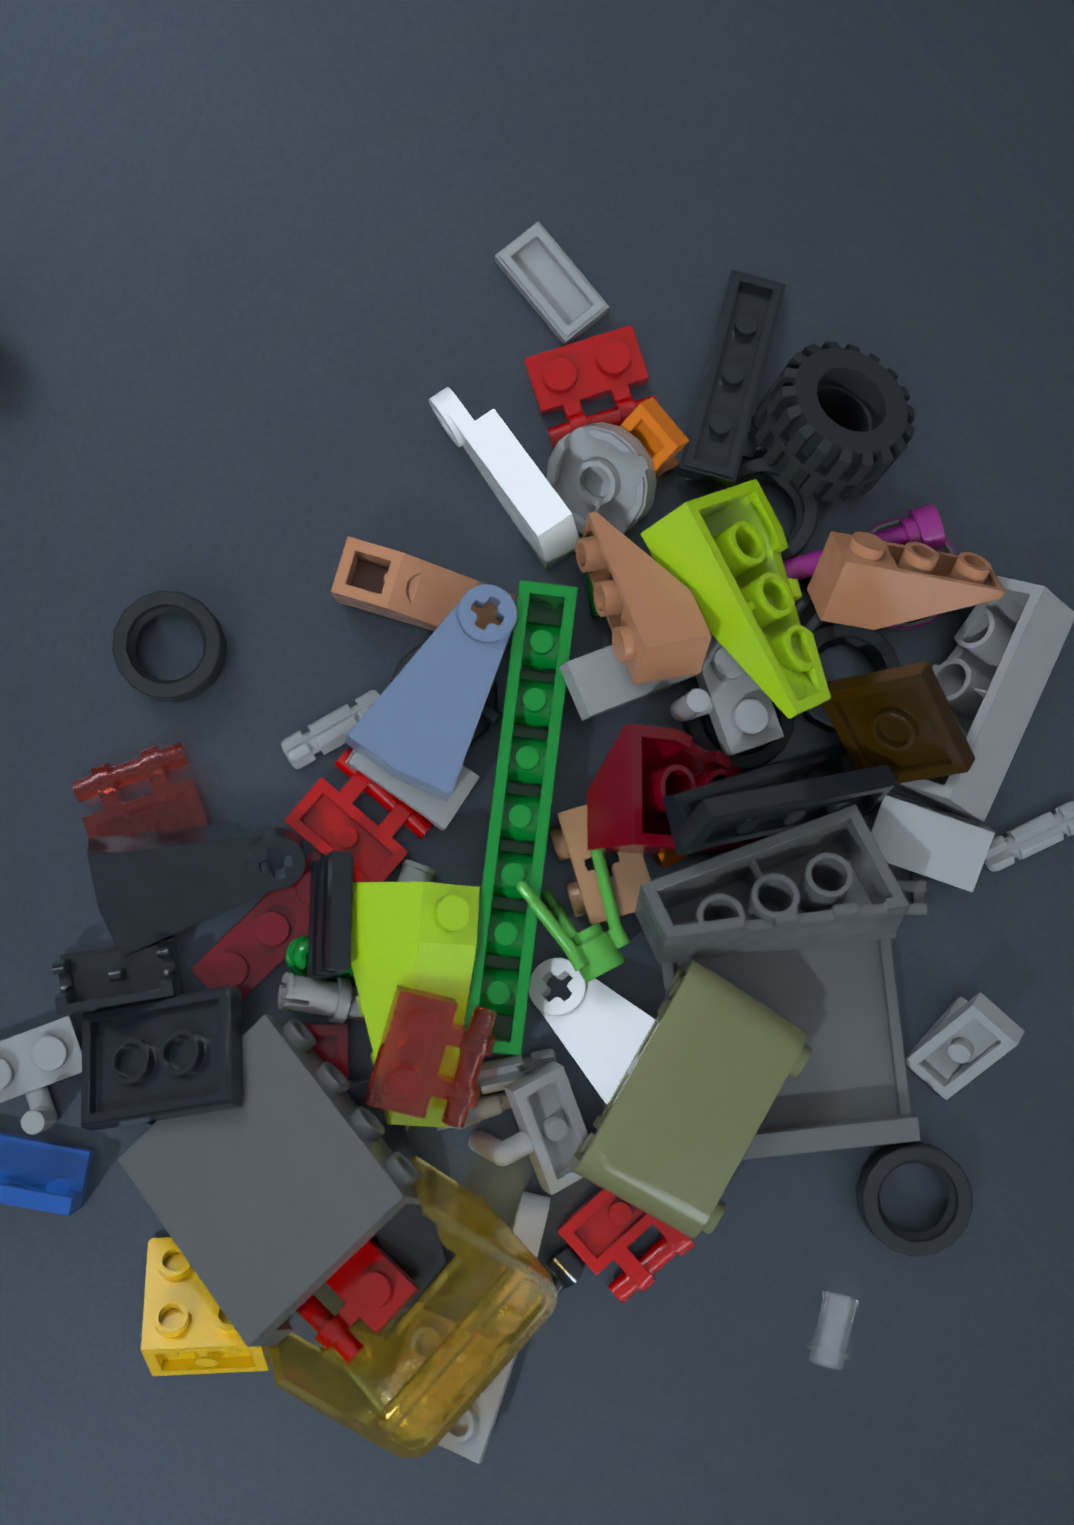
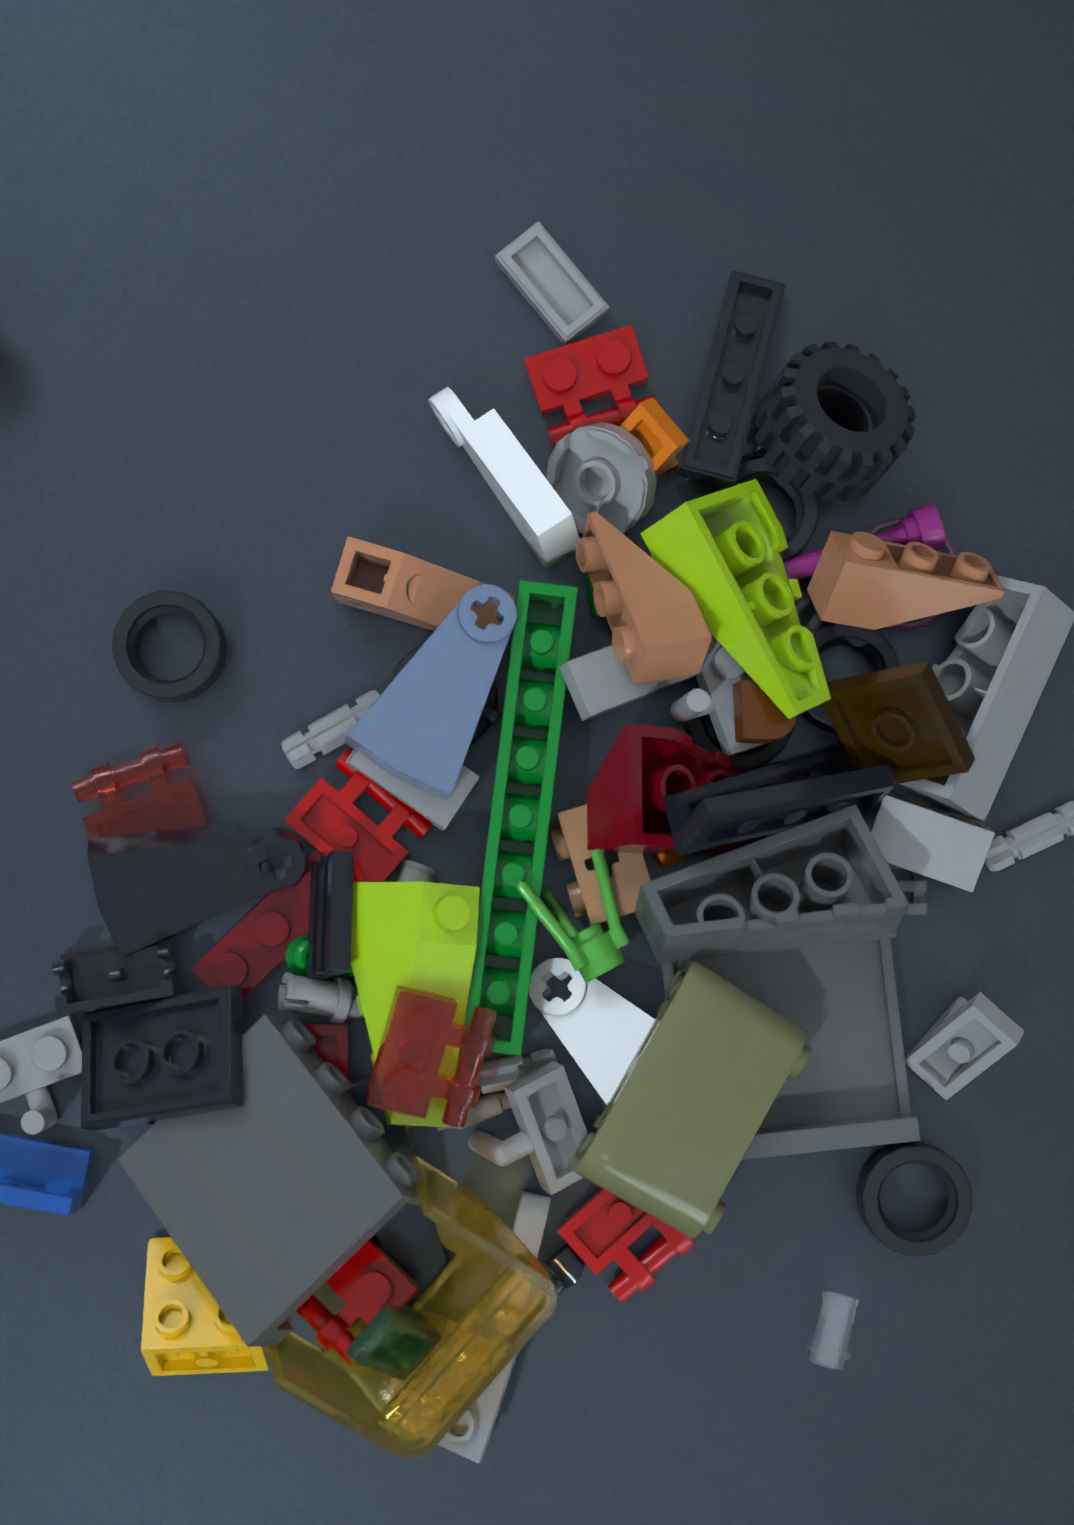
(394, 1342): none -> clear green slope
(757, 716): none -> reddish brown tile

